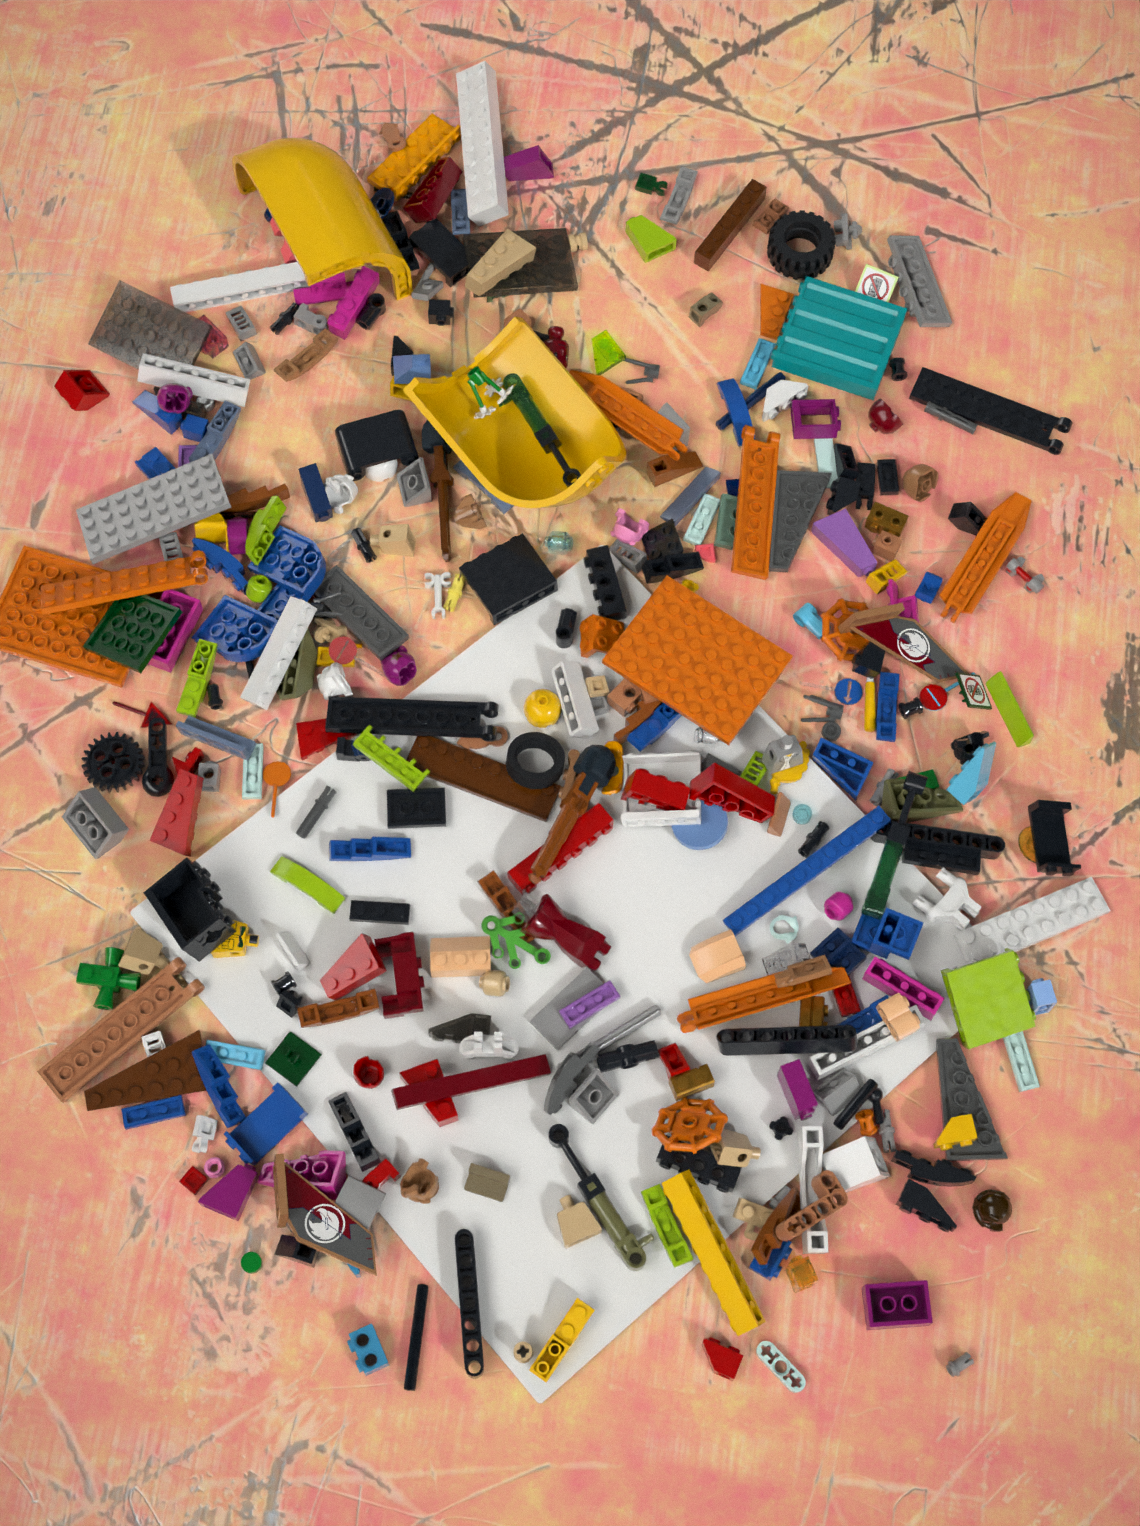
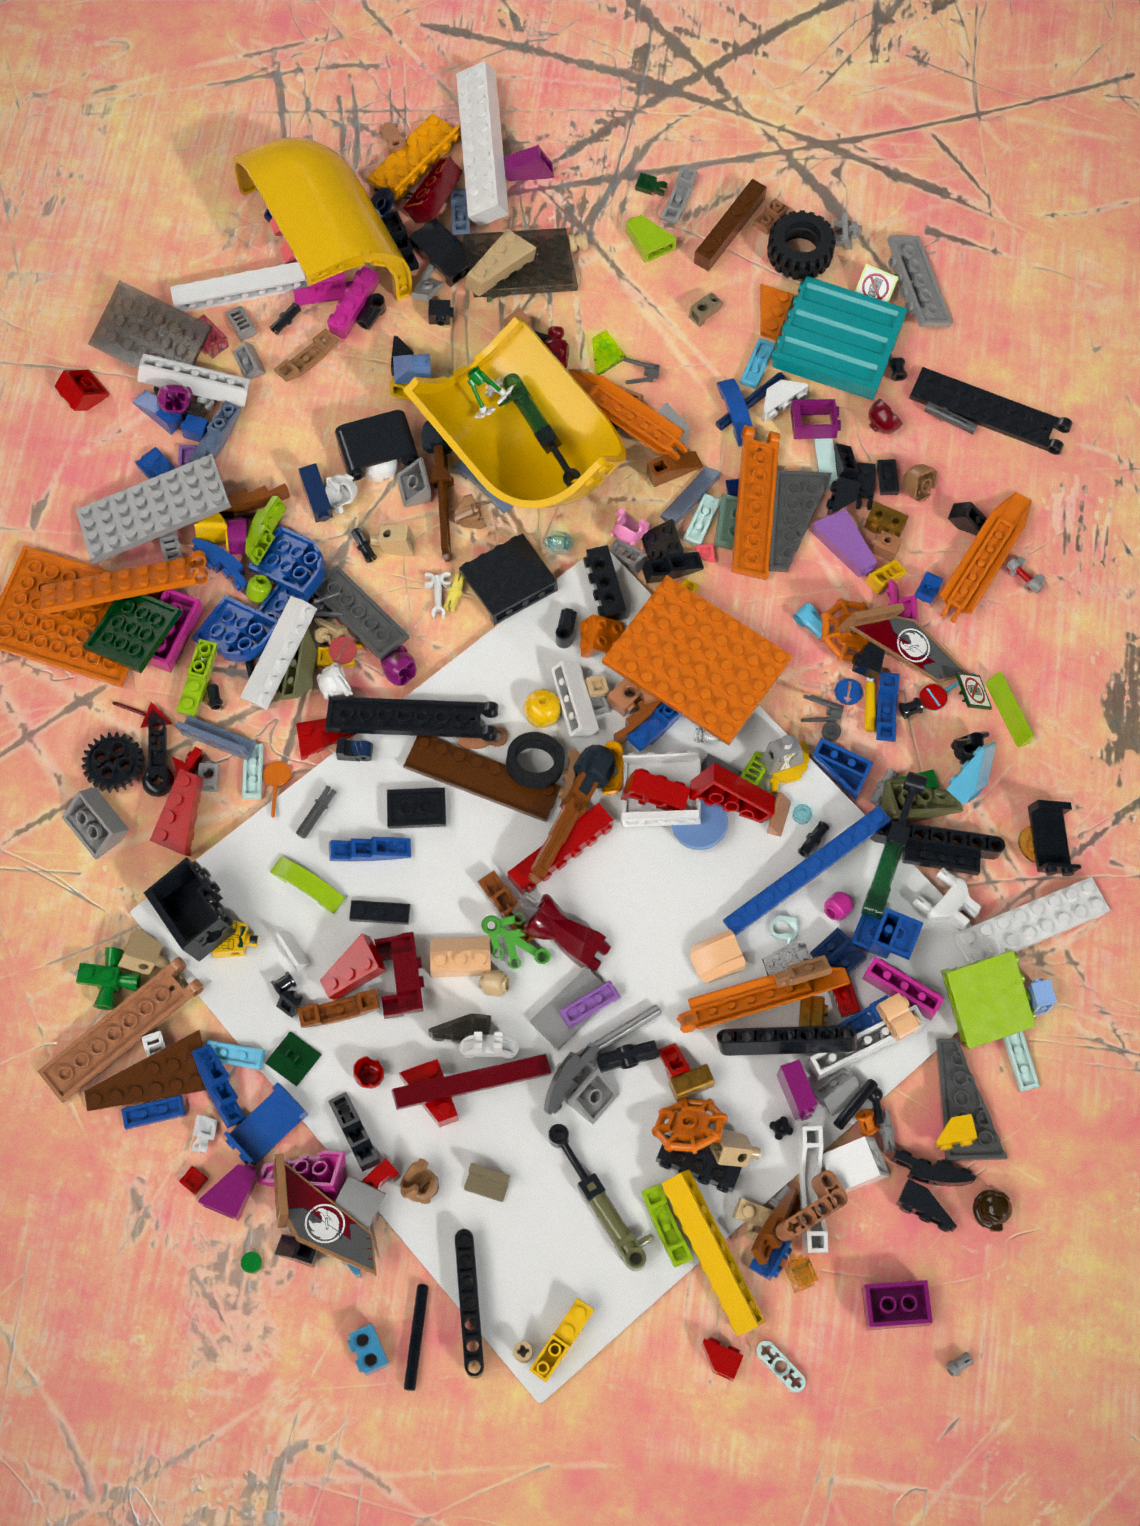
(214, 1161): bright pink plate -> none
(309, 320): light grey leg -> none
(389, 759): lime hinge -> none
(576, 1222): tan torso -> none

